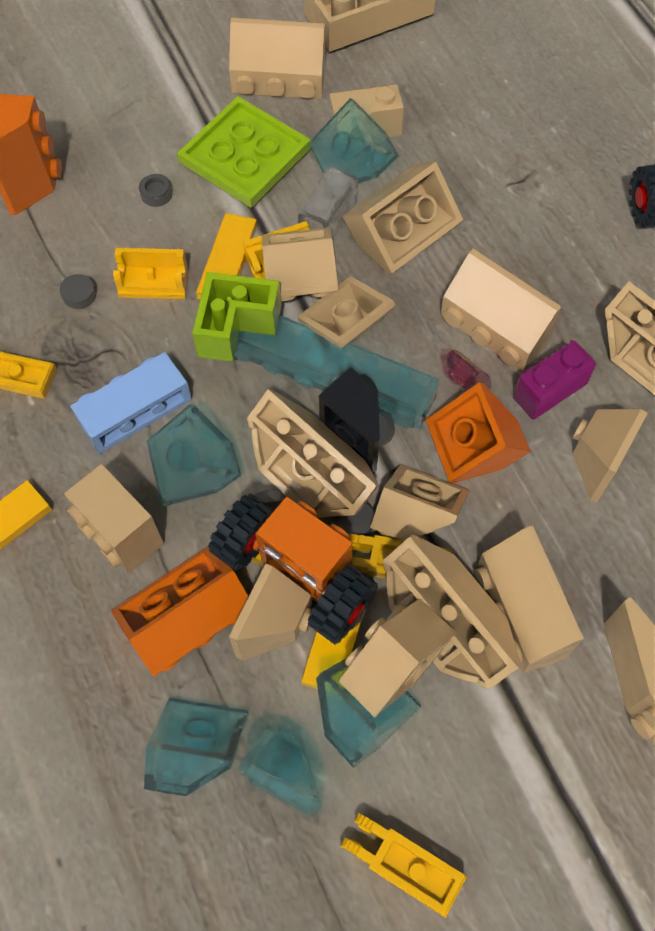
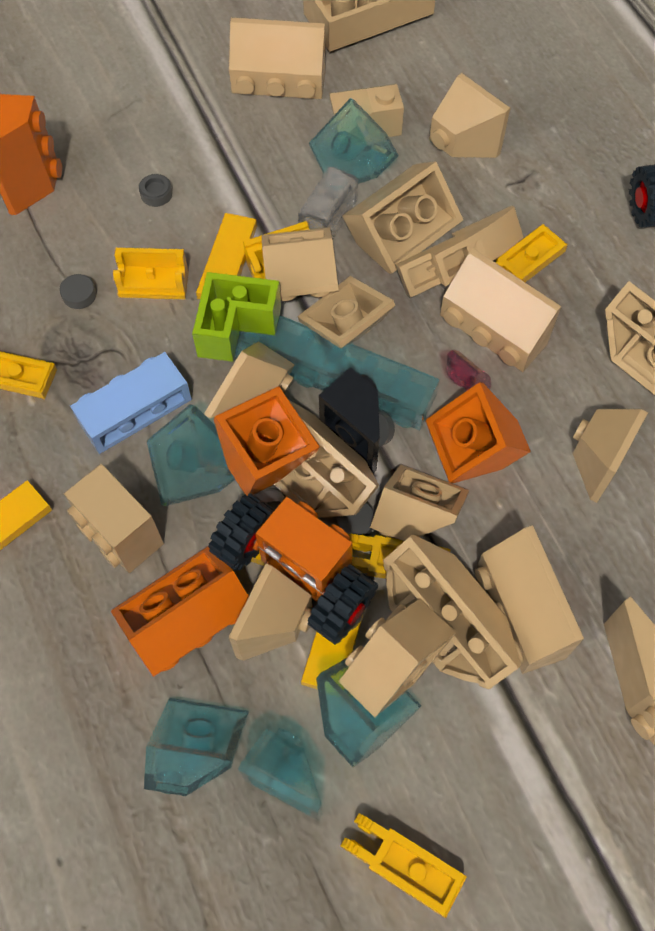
(244, 151): lime plate -> none
(250, 376): none -> tan slope
(263, 440): none -> orange slope
(441, 262): none -> tan slope
(469, 121): none -> tan slope
(532, 253): none -> yellow hinge
(553, 379): magenta brick -> none

